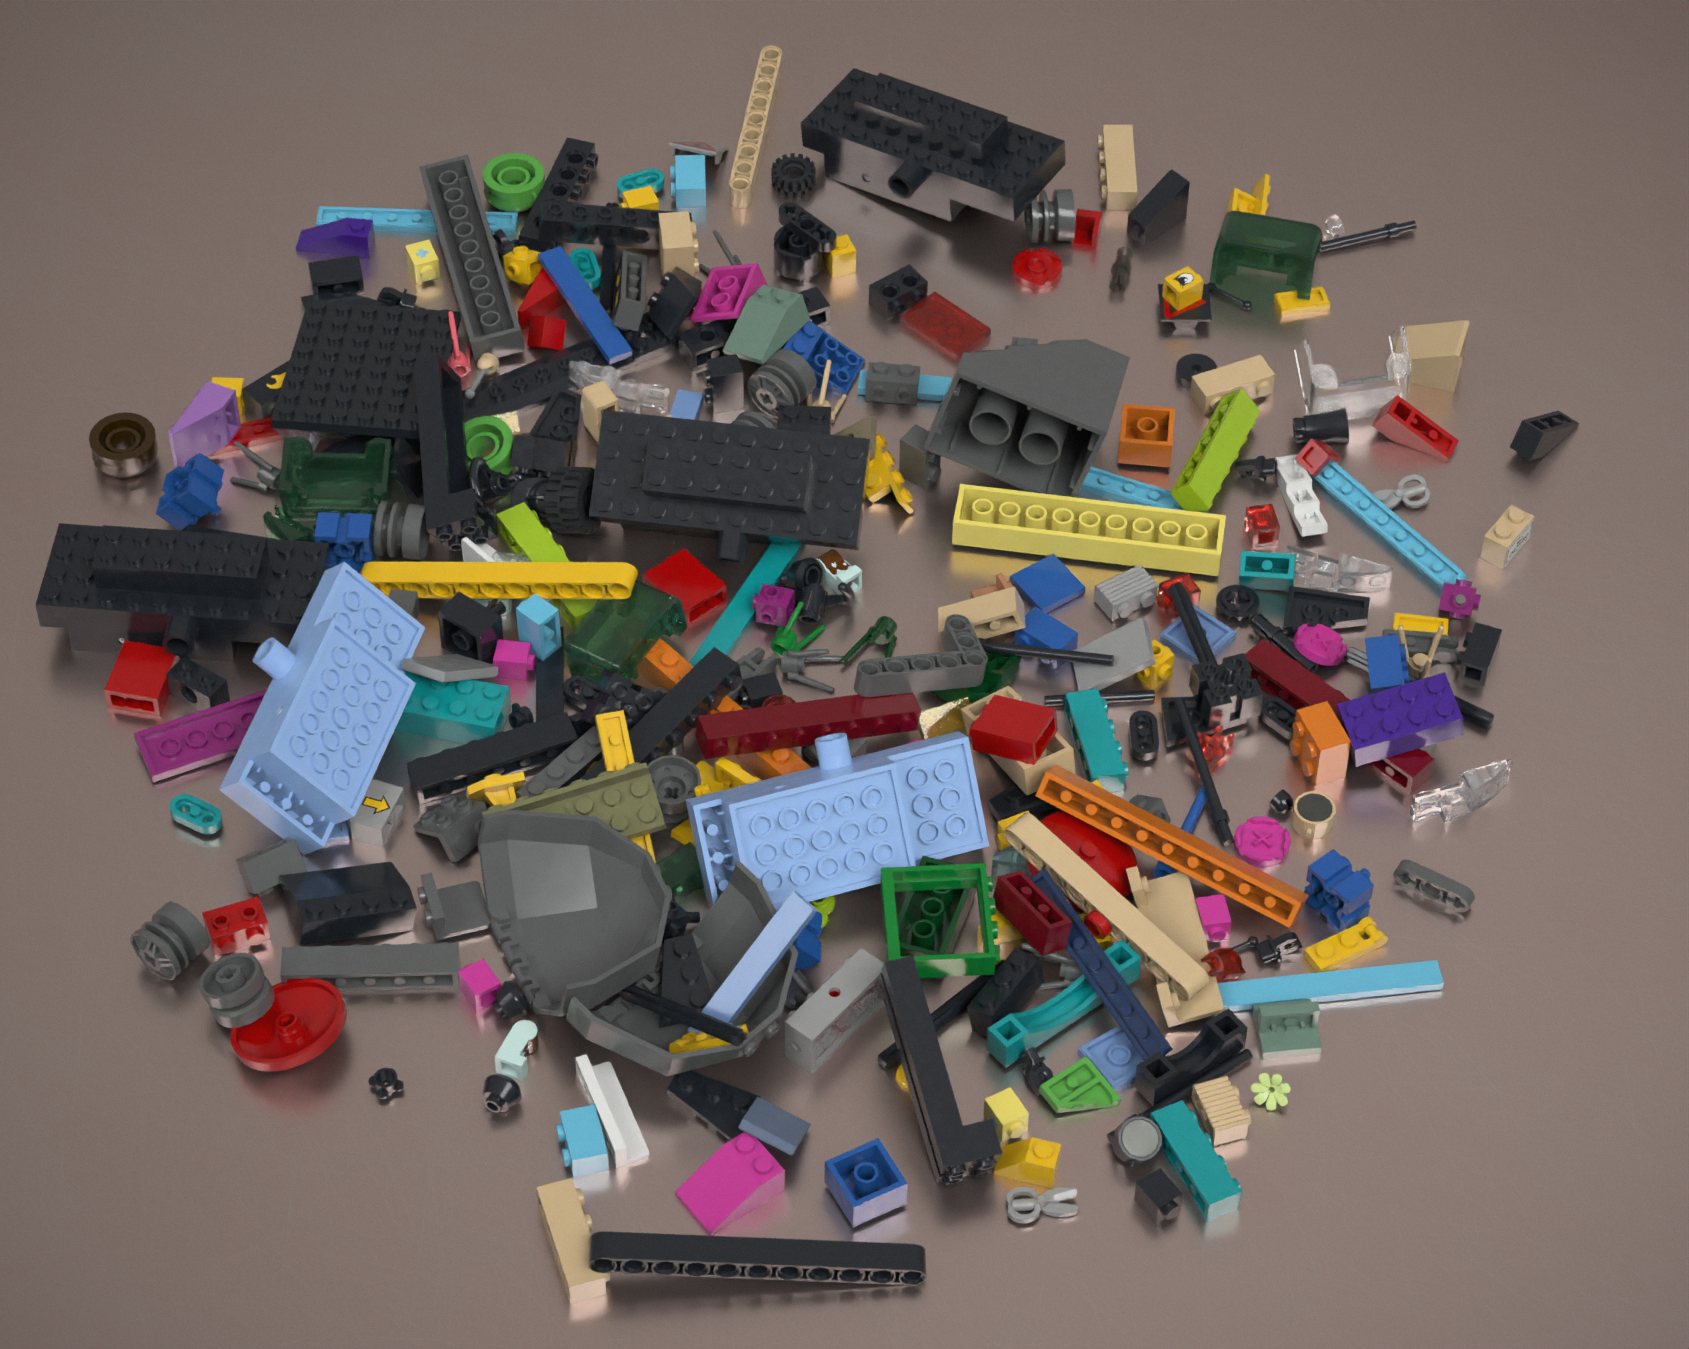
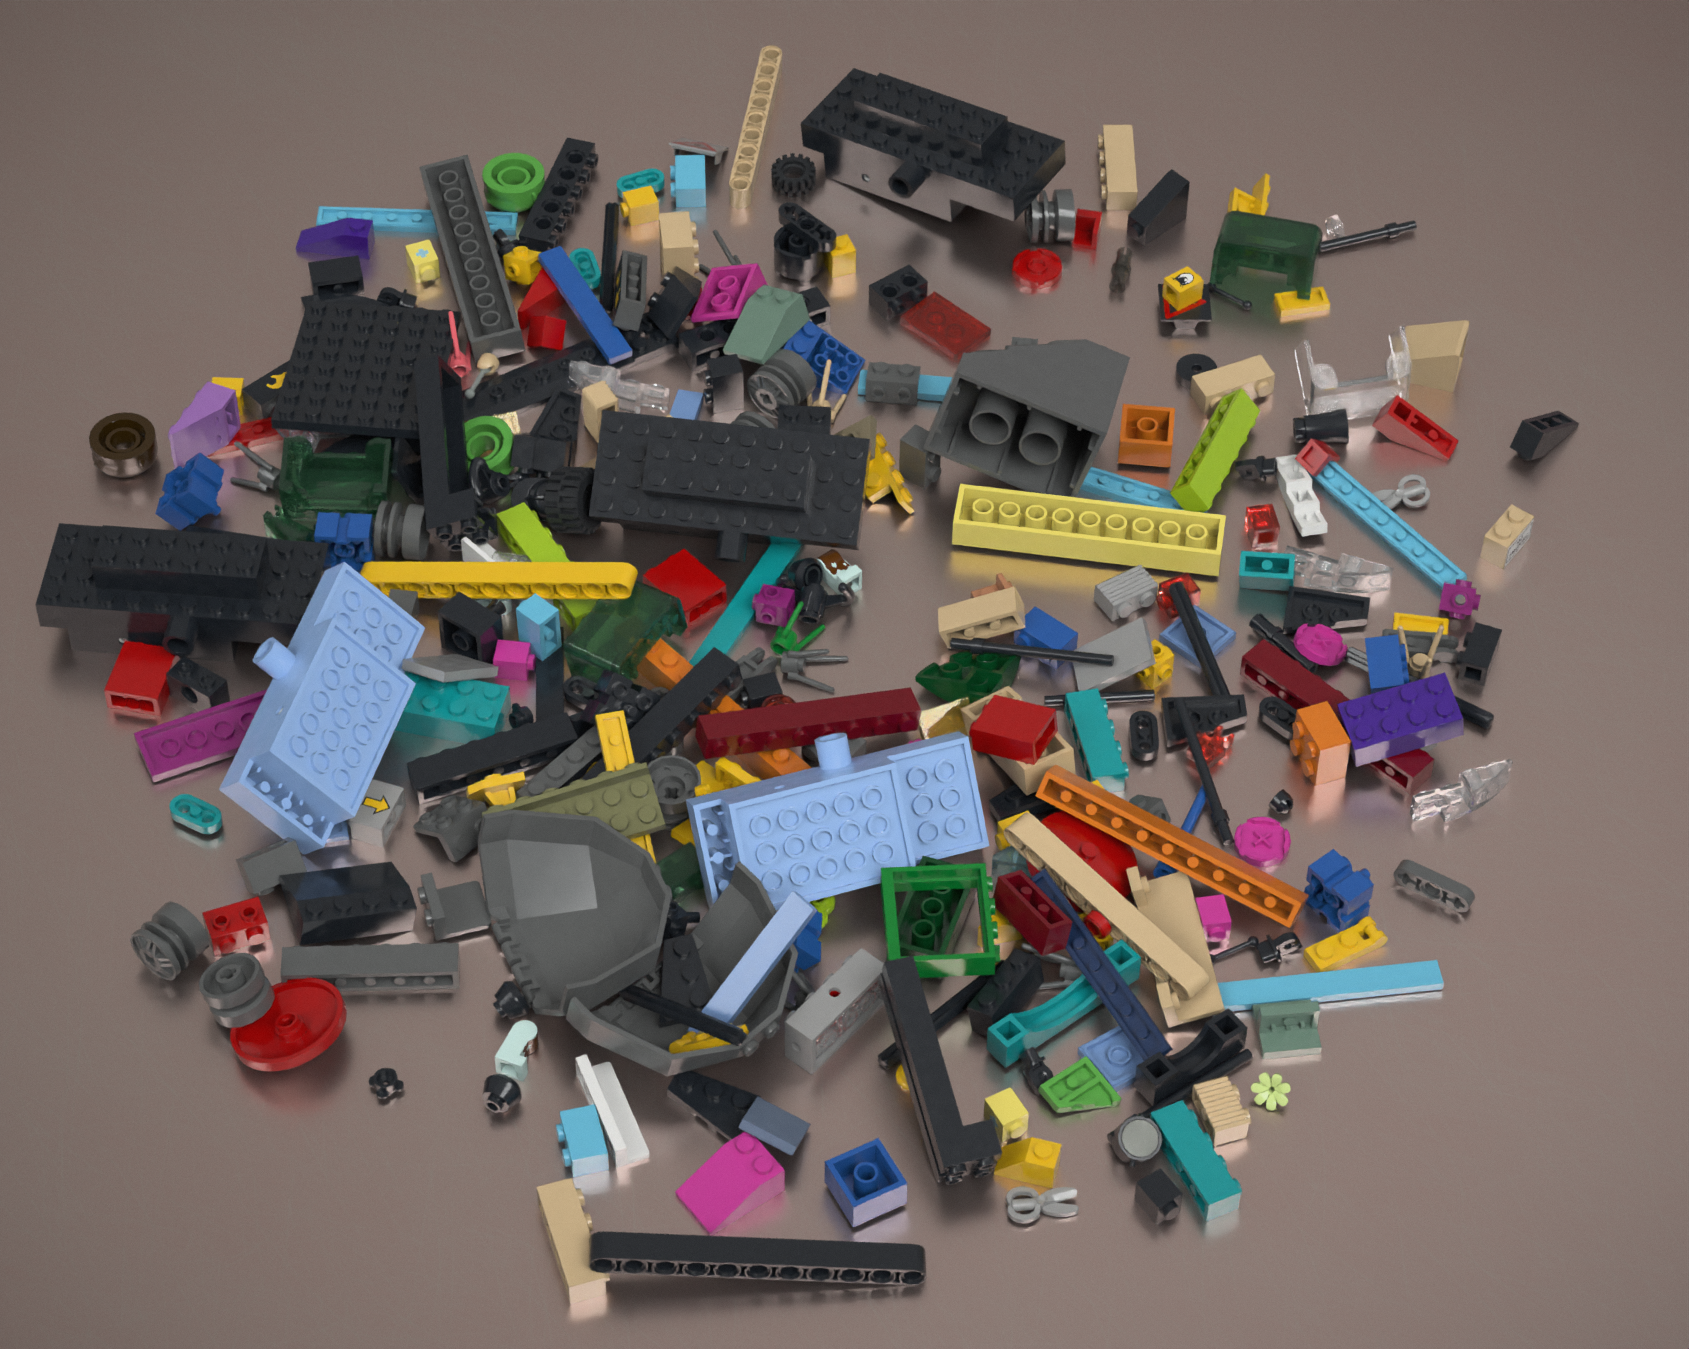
(479, 984): dark pink brick -> none
(599, 225): black brick -> none
(880, 633): dark green plant -> none
(958, 667): dark grey beam -> none
(1047, 584): blue tile -> none
(1225, 963): clear red plate -> none
(1226, 690): black brick -> none
(1247, 598): black gear -> none
(1313, 814): piece -> none

